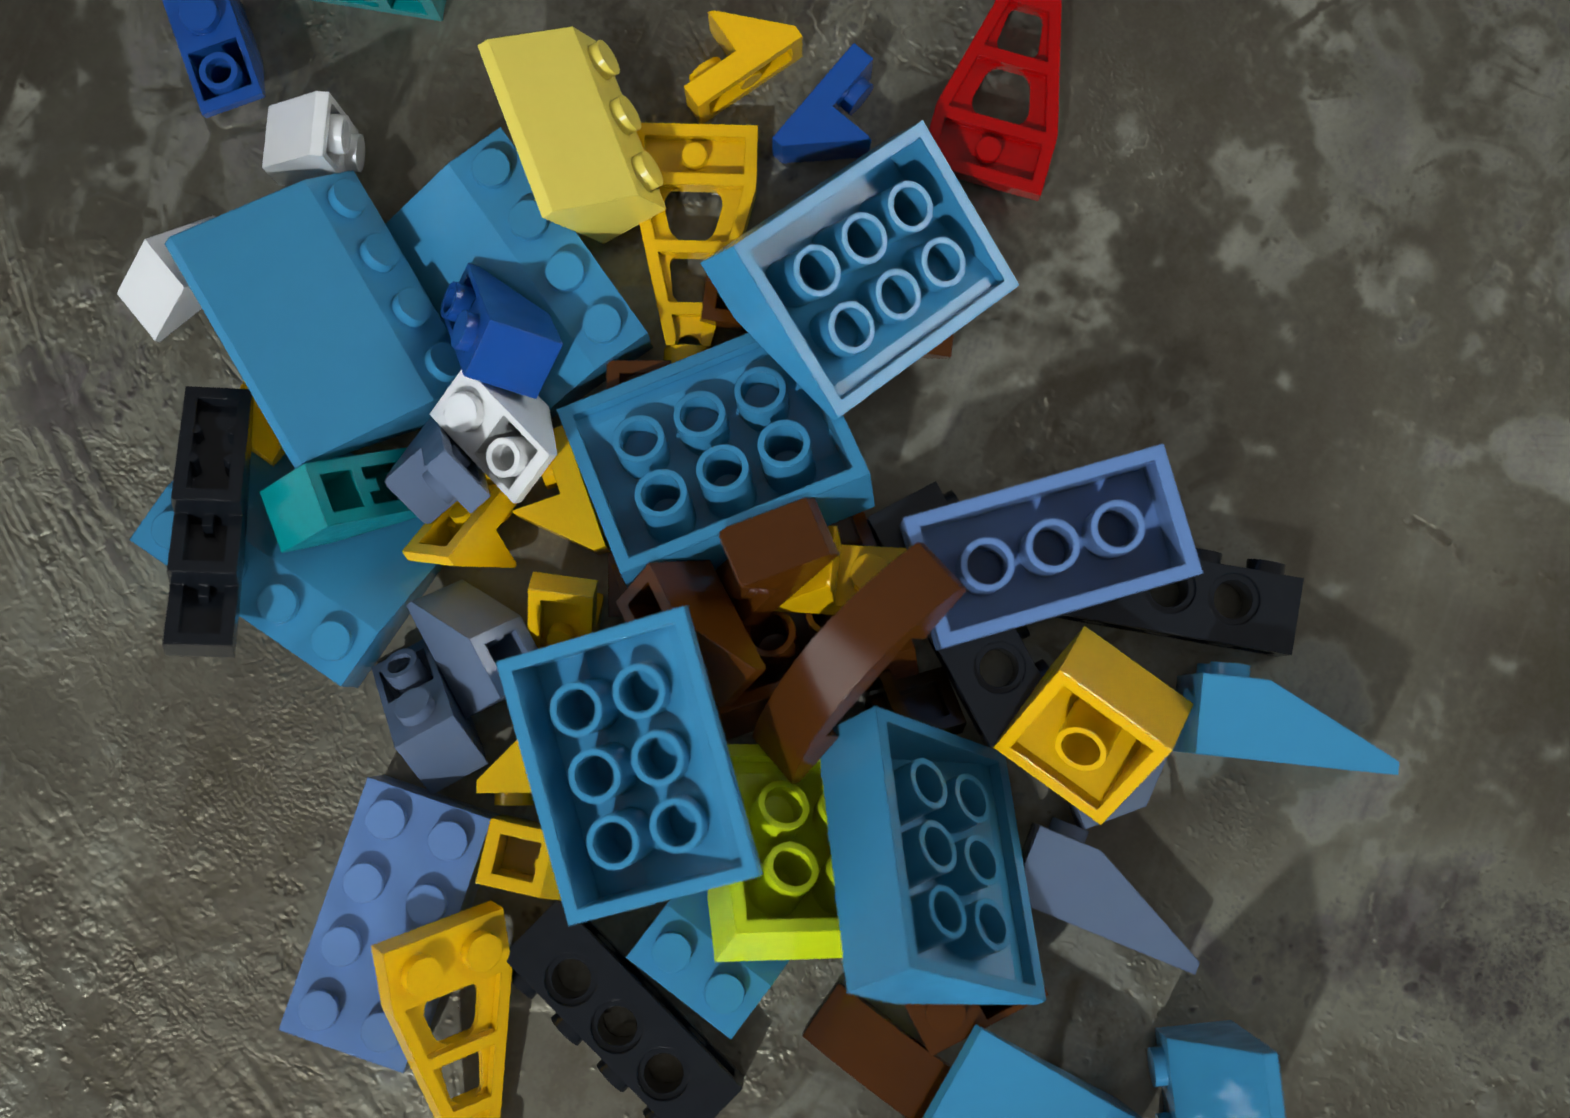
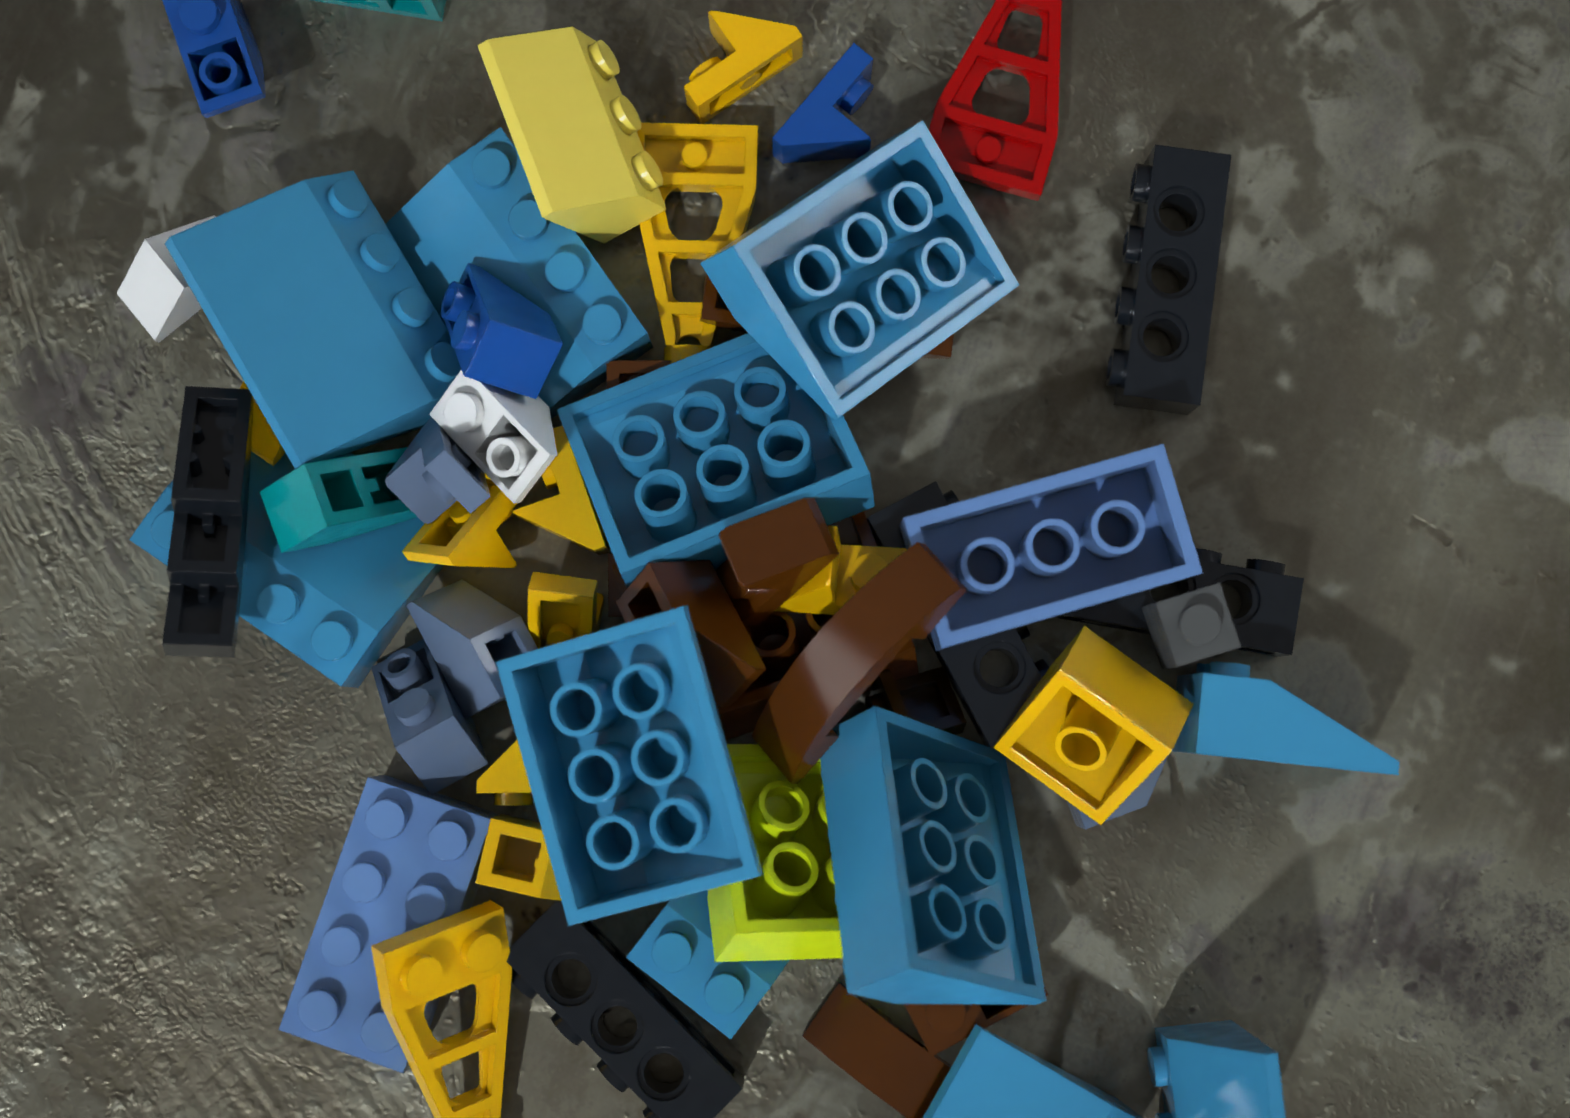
(310, 139): white slope -> none
(1091, 893): sand blue slope -> none
(1191, 626): none -> dark grey brick
(1198, 188): none -> black brick

